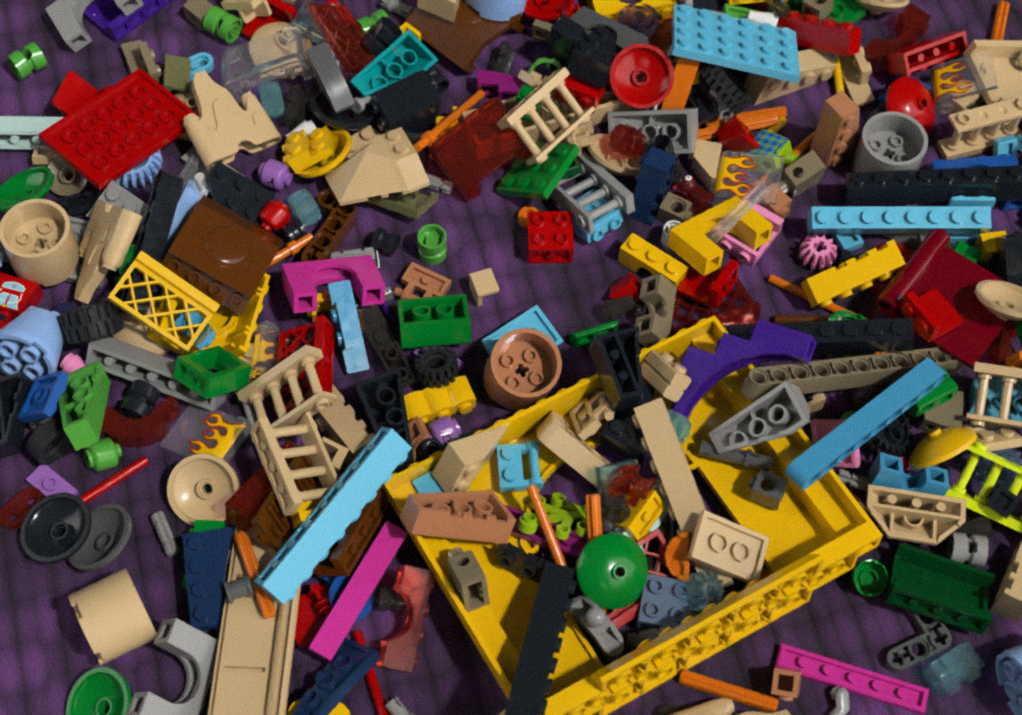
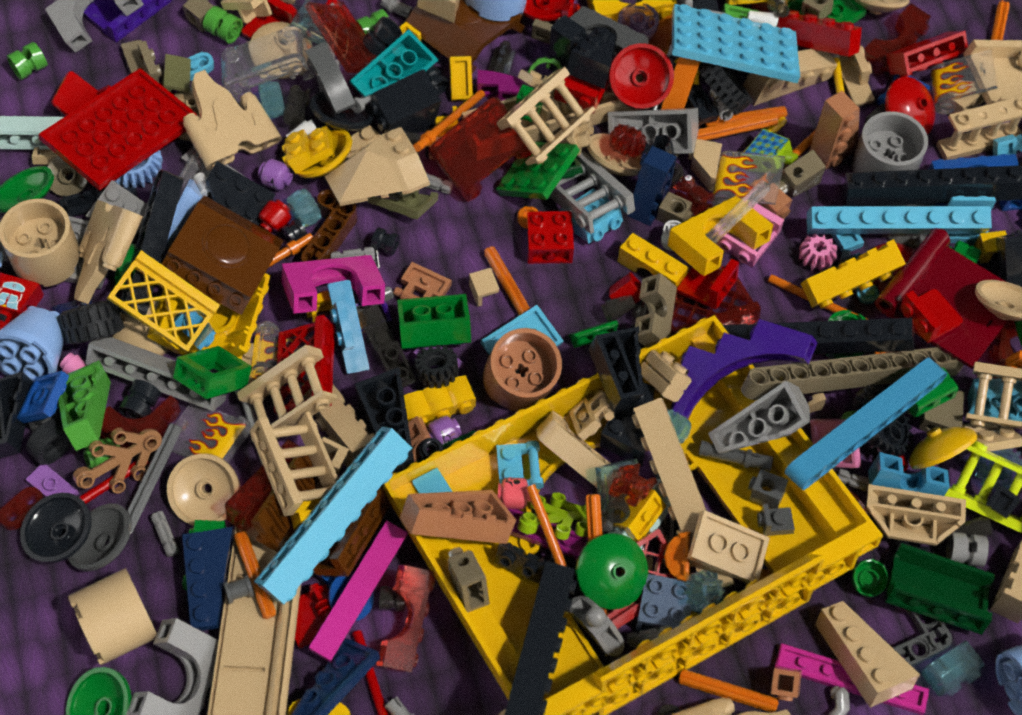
(121, 458): none -> medium nougat plant
(153, 473): none -> dark grey axle
(432, 244): bright green wheel -> none
(461, 77): none -> yellow tile
(465, 459): tan slope -> none
(506, 280): none -> orange axle
(513, 493): none -> coral head
(736, 136): red slope -> none
(775, 521): none -> dark grey bracket
(799, 318): reddish brown bar -> none
(864, 655): none -> tan wedge
(868, 295): none -> plate

